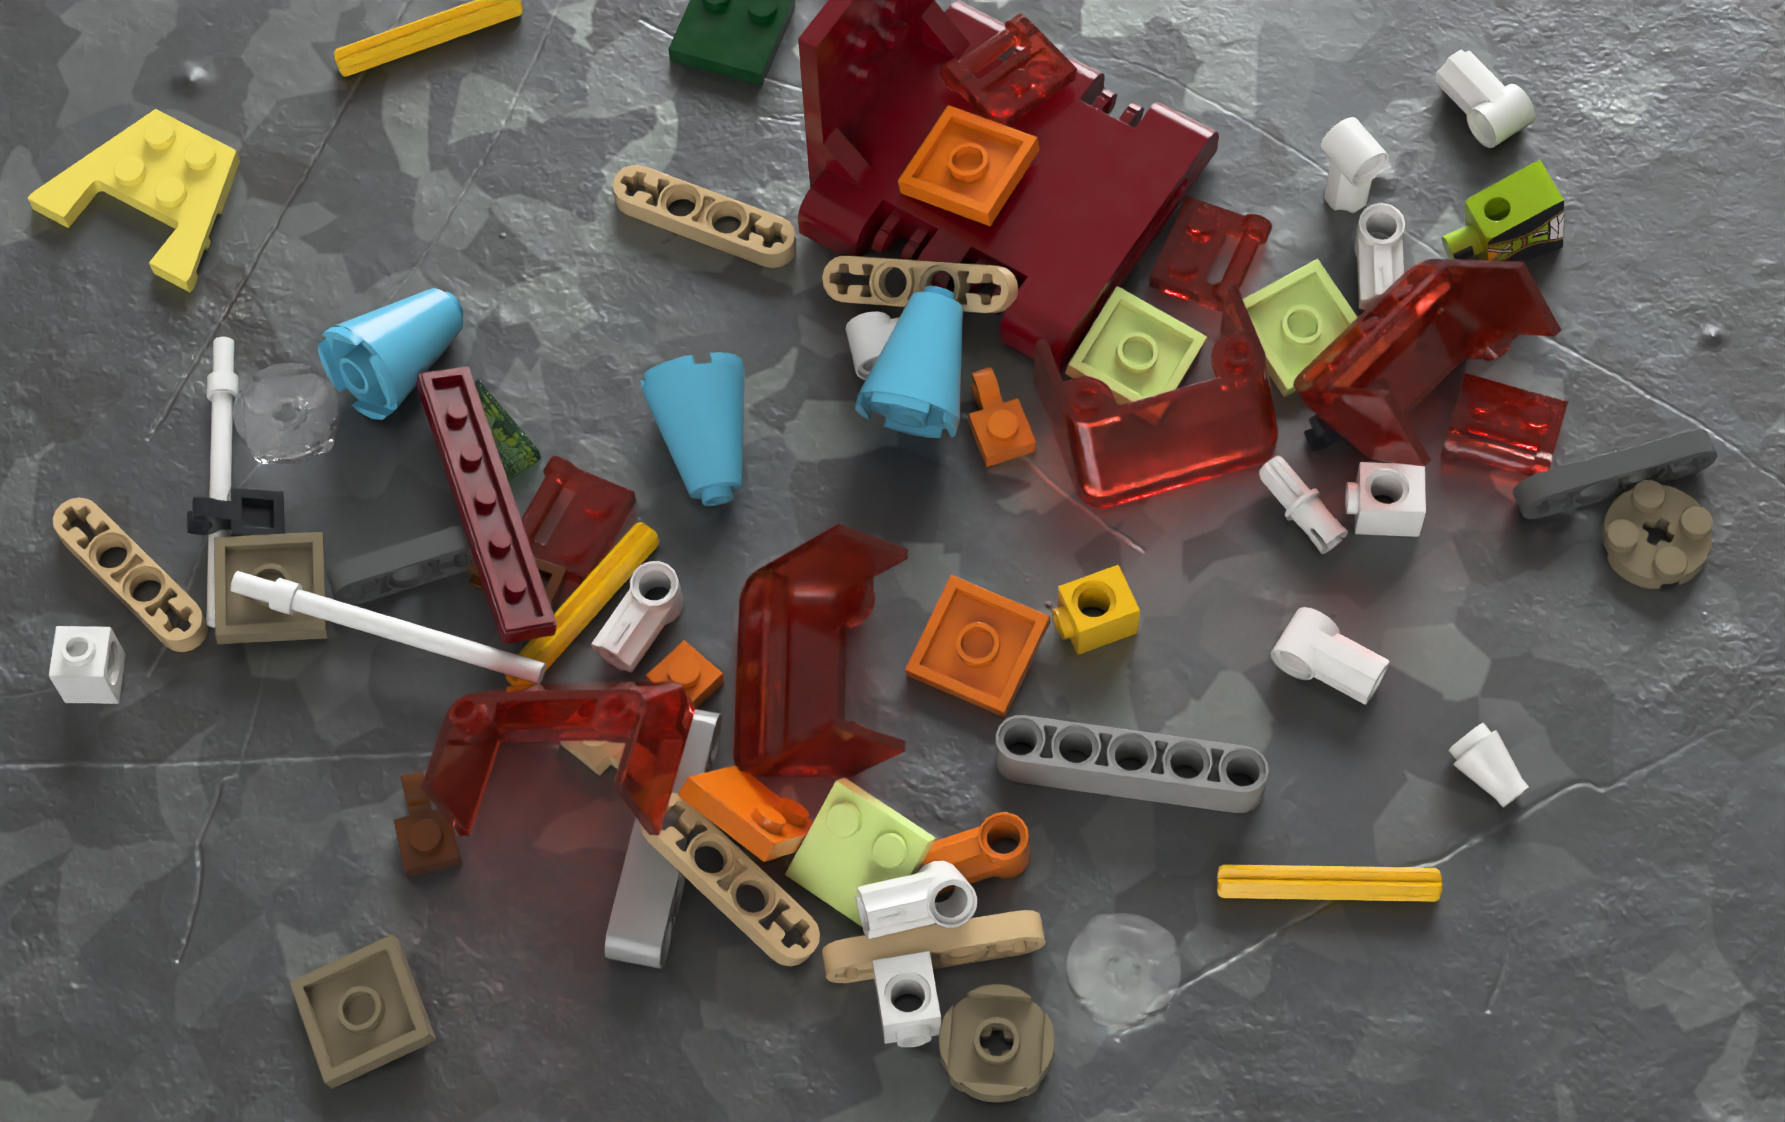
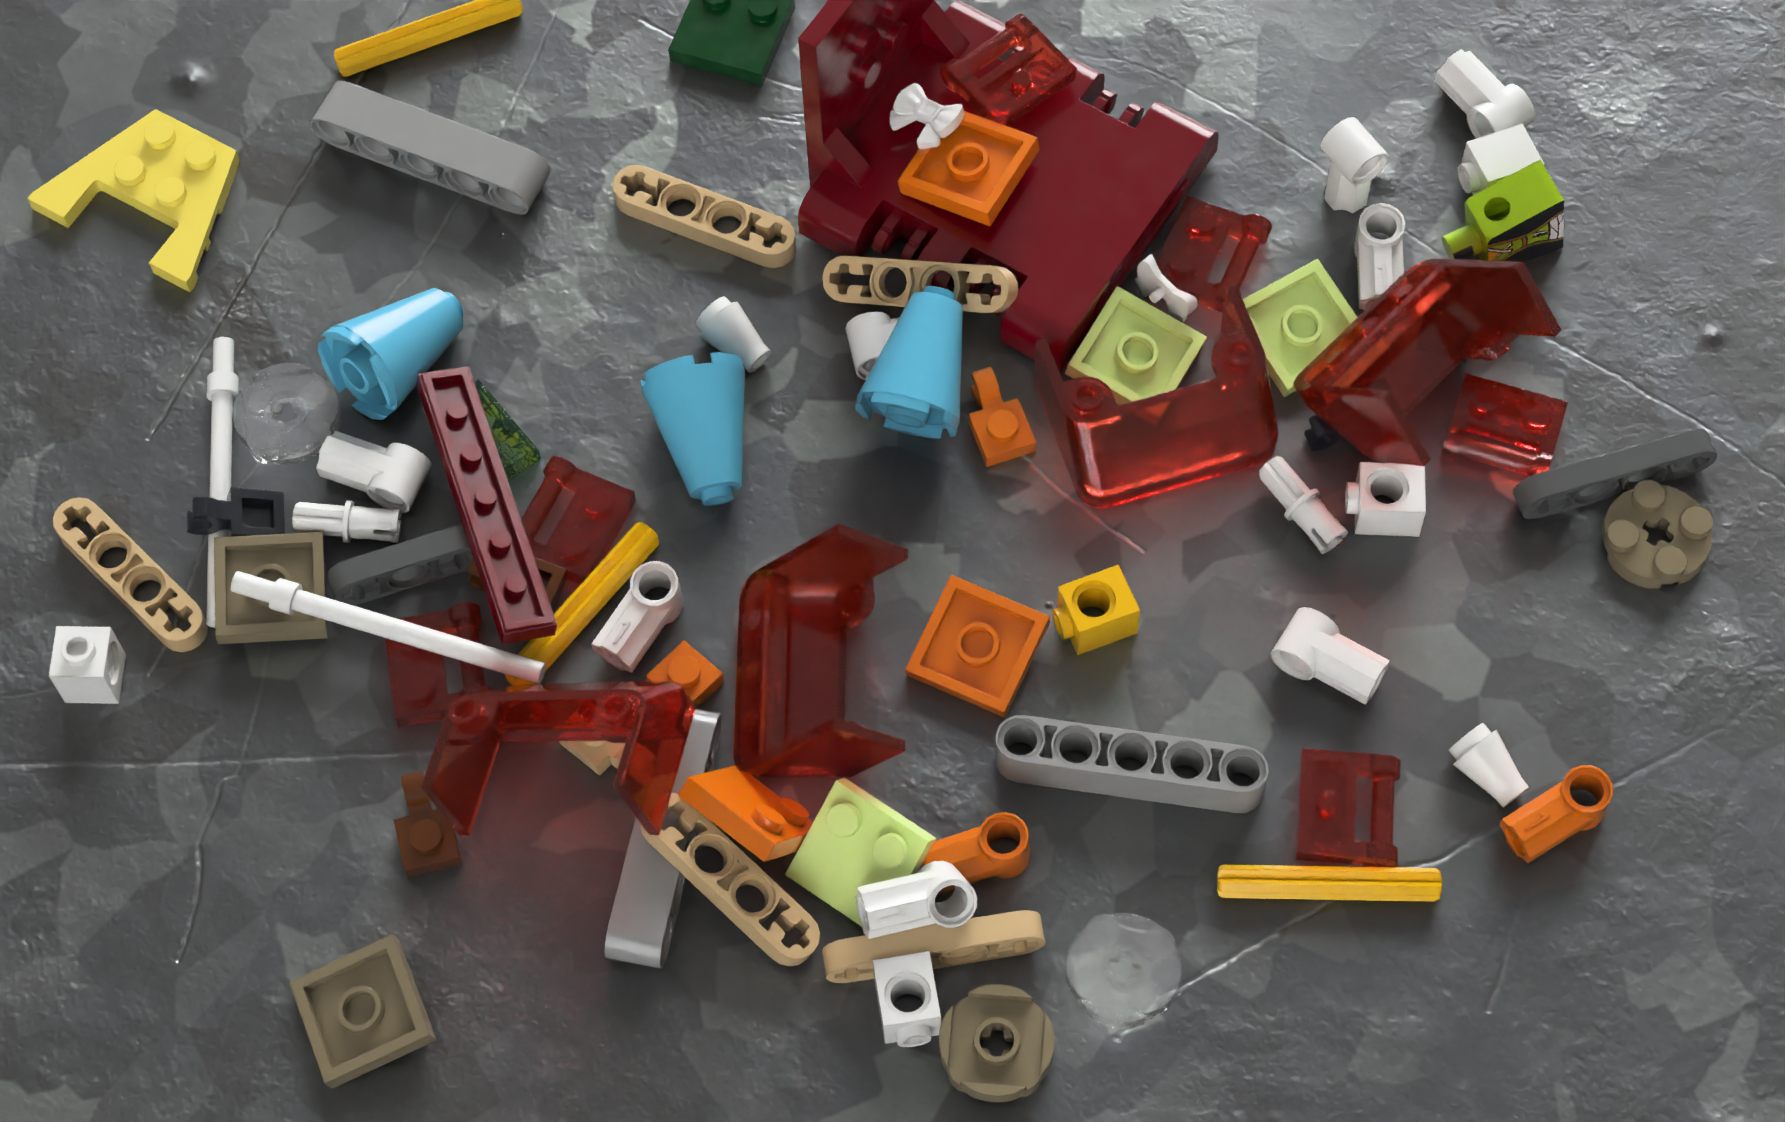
(347, 521): none -> white axle
(386, 474): none -> white piece
(420, 676): none -> clear red plate
(430, 147): none -> light grey beam
(730, 331): none -> white cone
(938, 119): none -> white piece
(1157, 286): none -> white piece
(1329, 807): none -> clear red plate
(1495, 158): none -> white brick
(1556, 815): none -> orange piece

